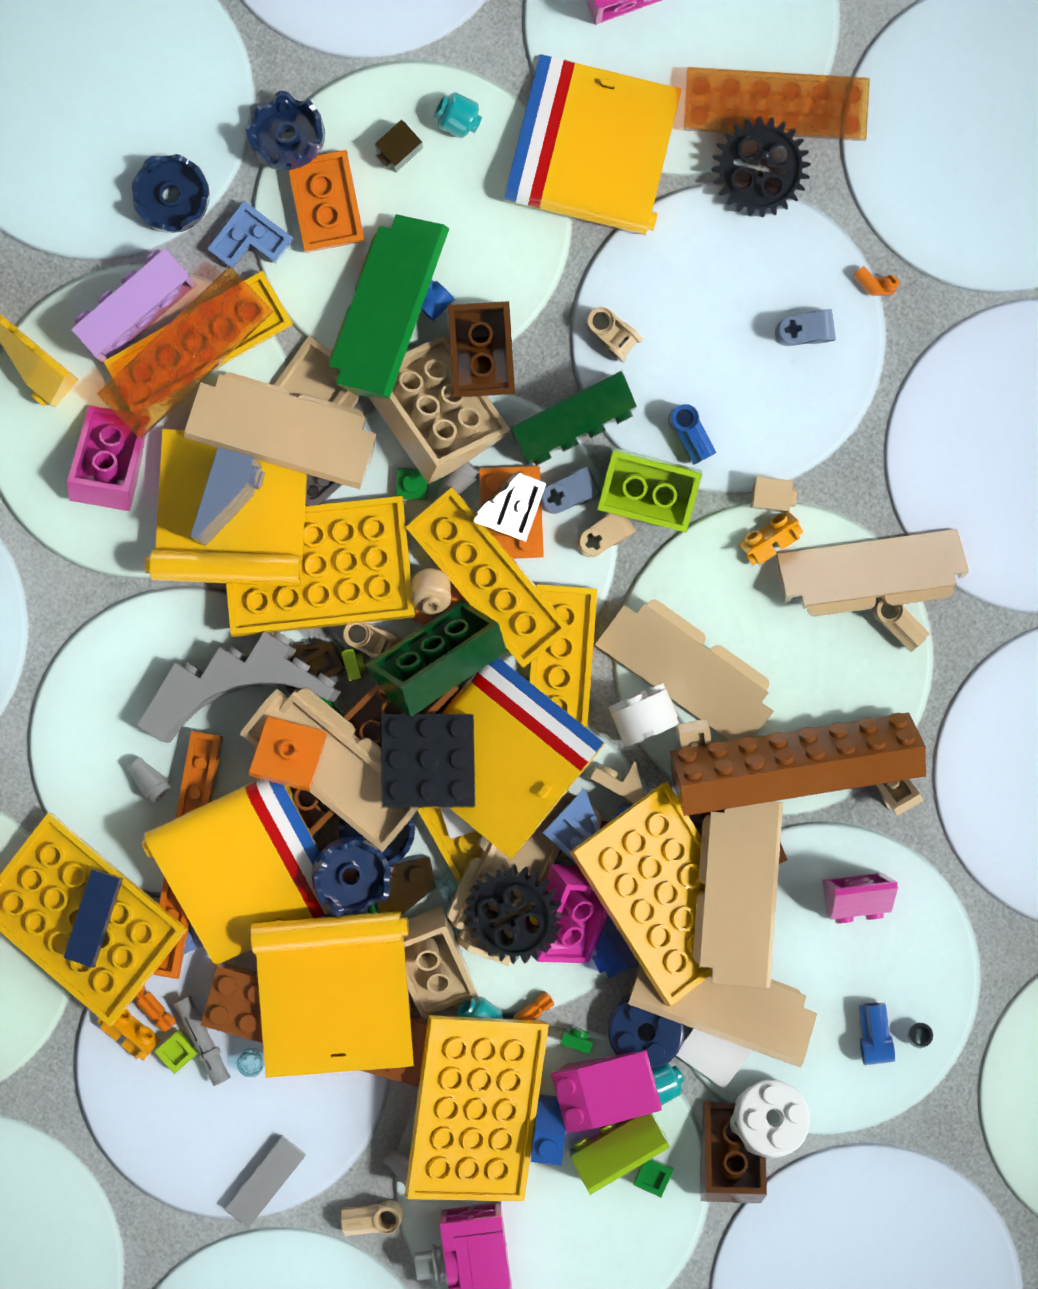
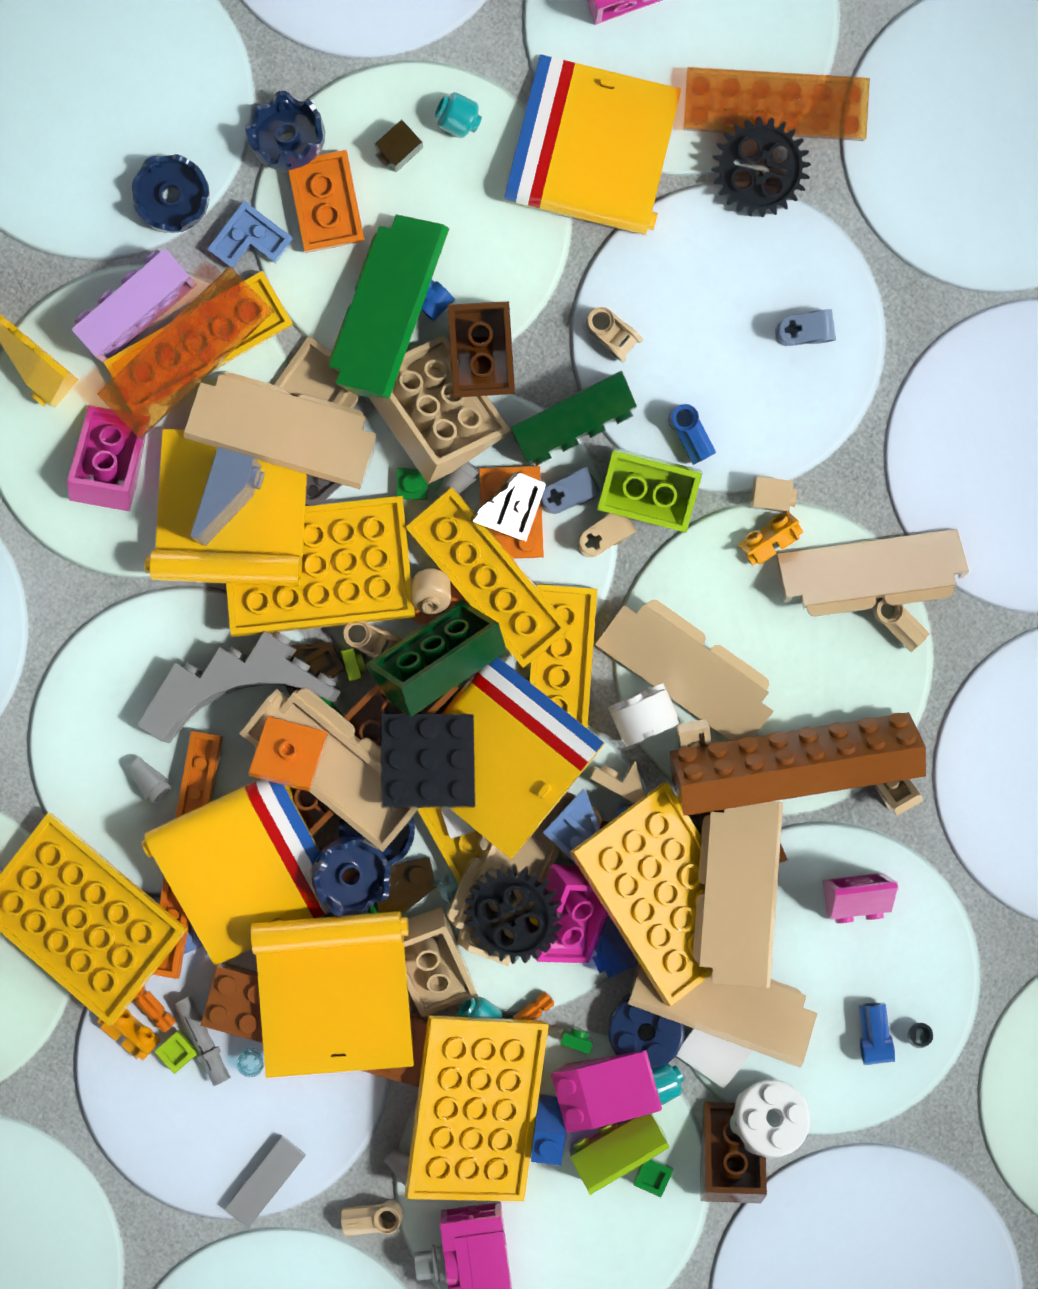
(93, 918): dark blue tile -> none
(876, 285): orange arm -> none

